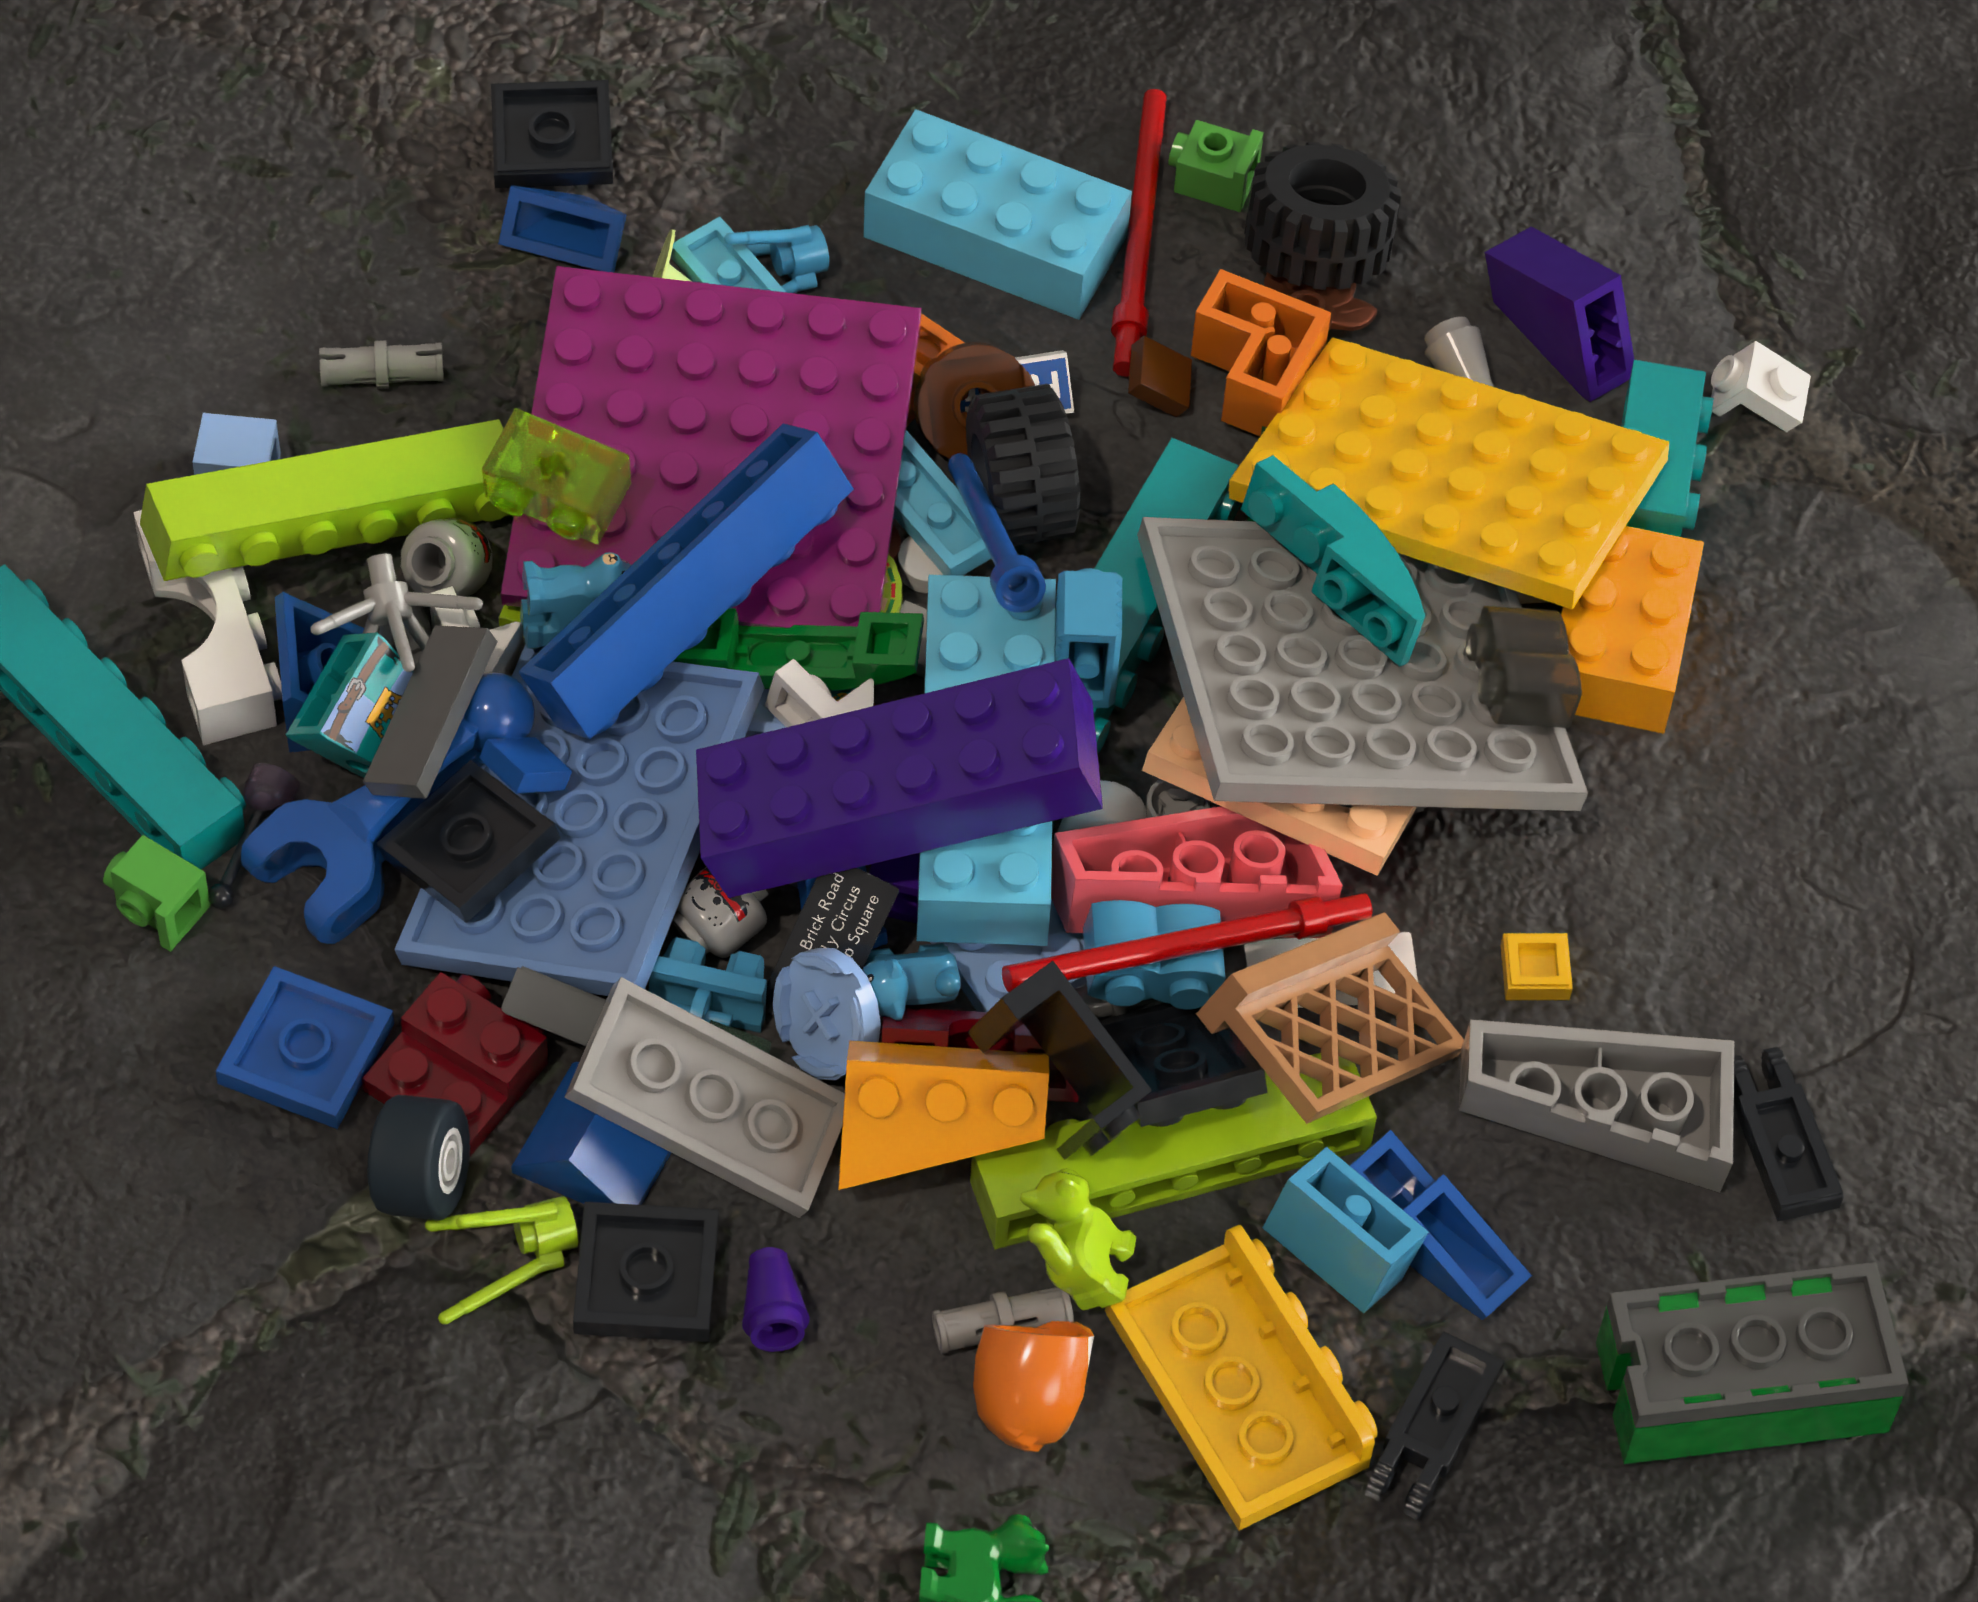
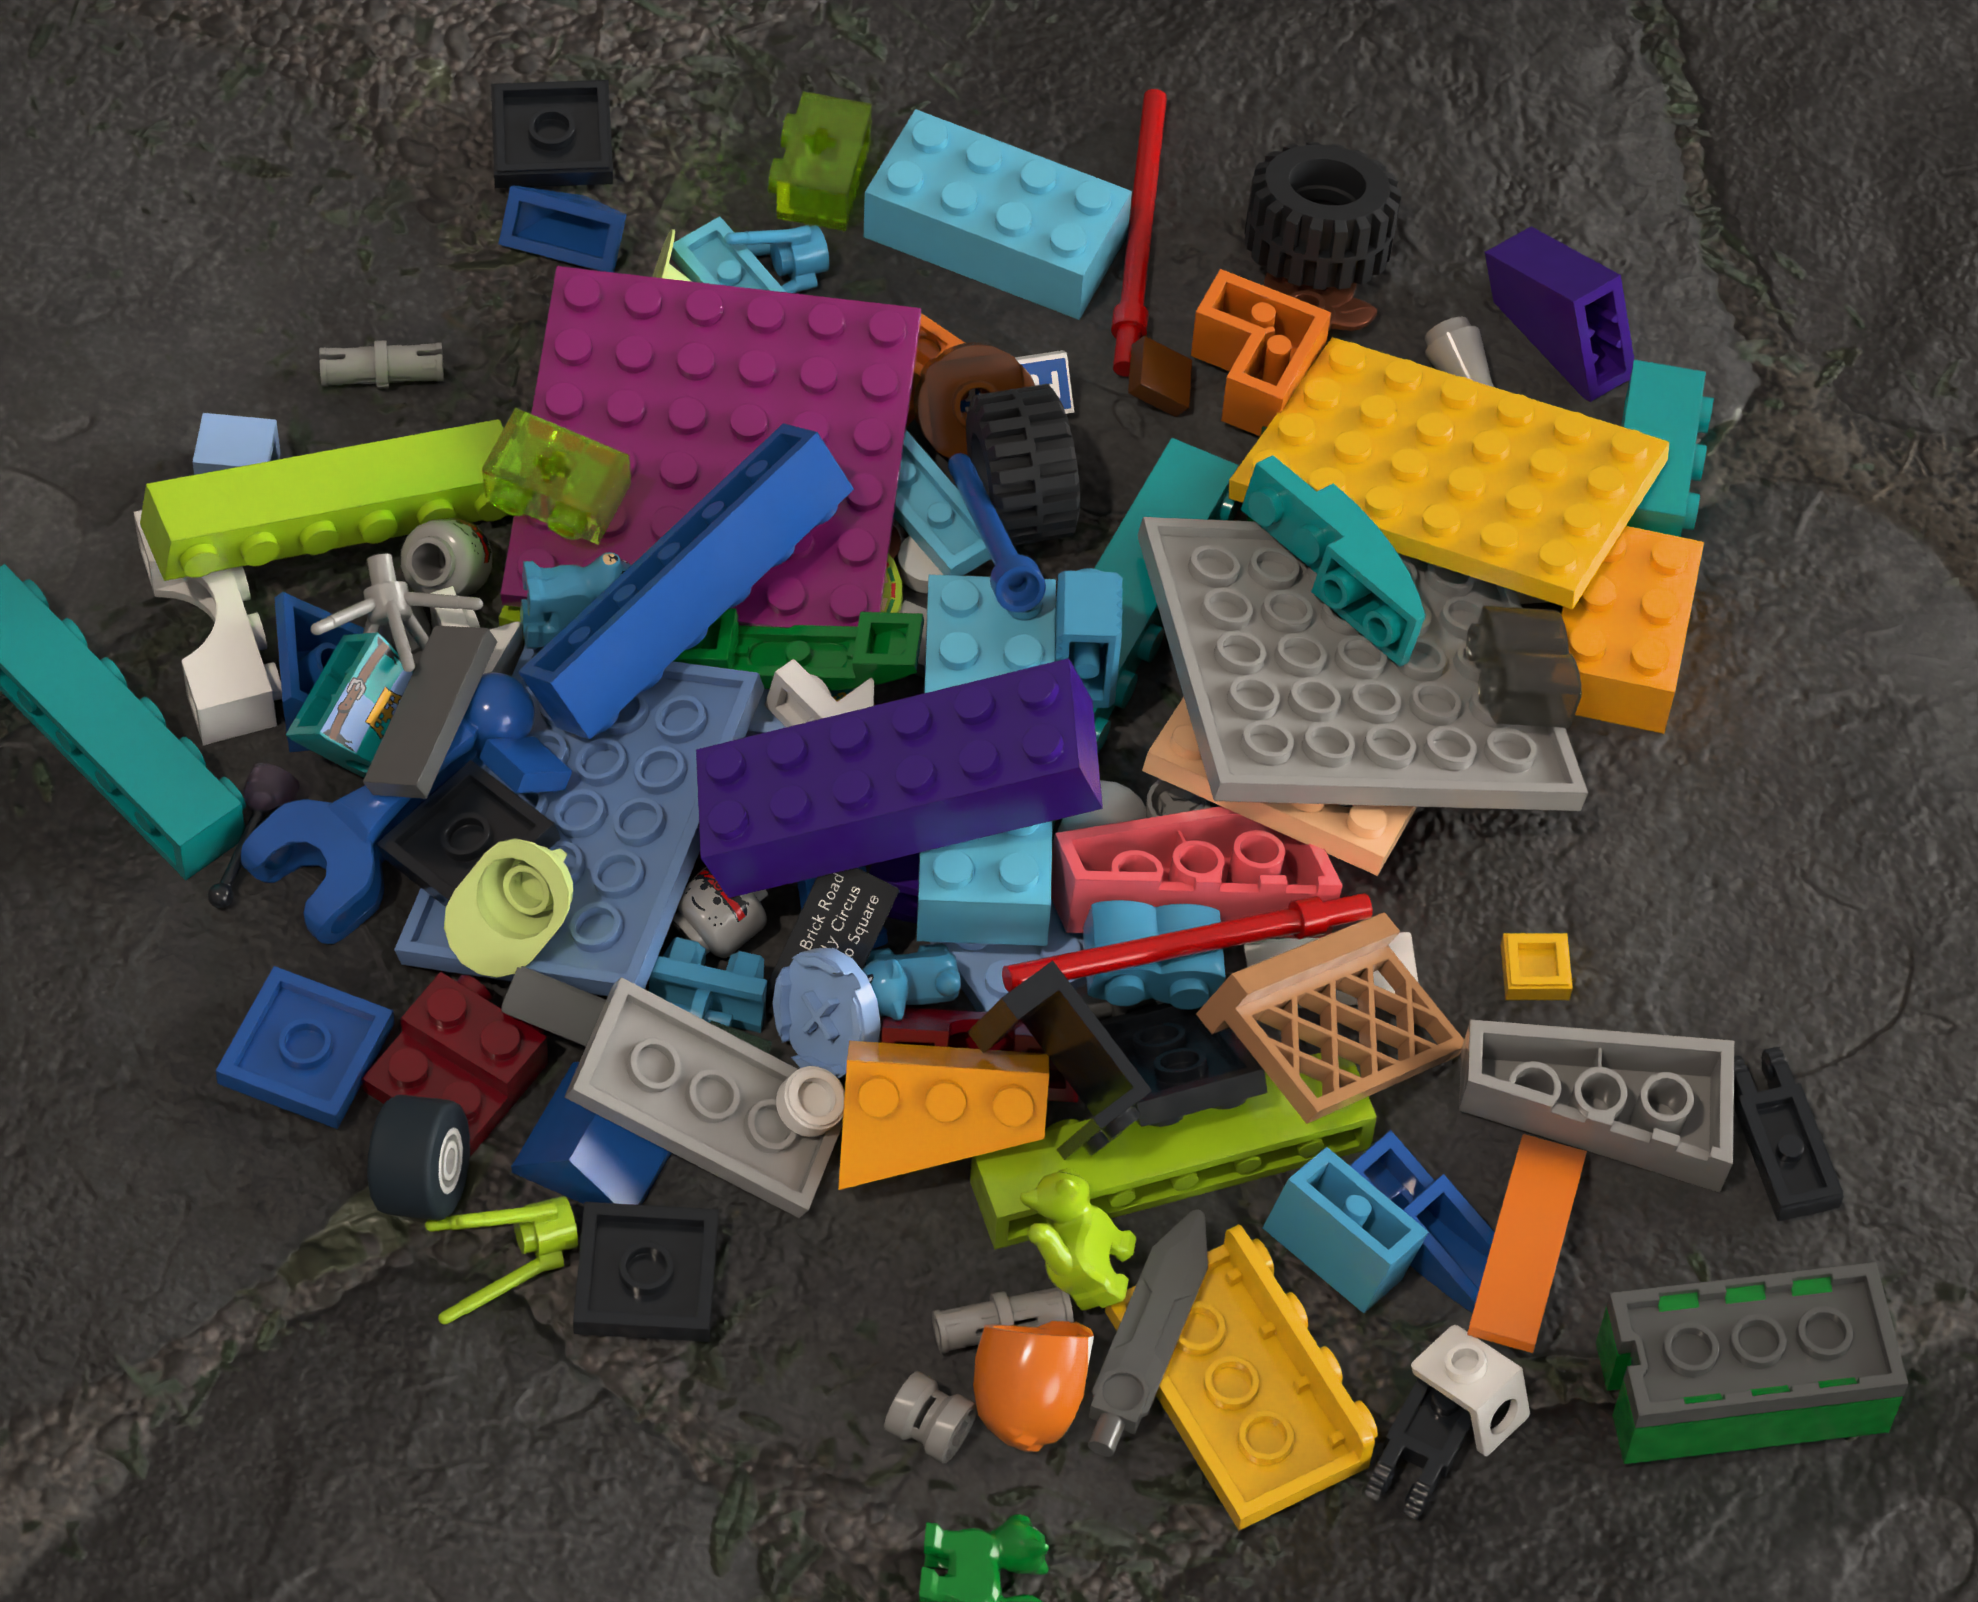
(158, 890): bright green brick -> none
(508, 907): none -> yellowish green piece
(773, 1302): dark purple cone -> none
(810, 1101): none -> white tile
(821, 161): none -> clear neon green brick
(930, 1417): none -> light grey wheel
(1148, 1332): none -> dark grey piece
(1215, 164): bright green brick -> none
(1477, 1381): none -> white bracket
(1527, 1243): none -> orange slope
(1761, 384): white bracket -> none

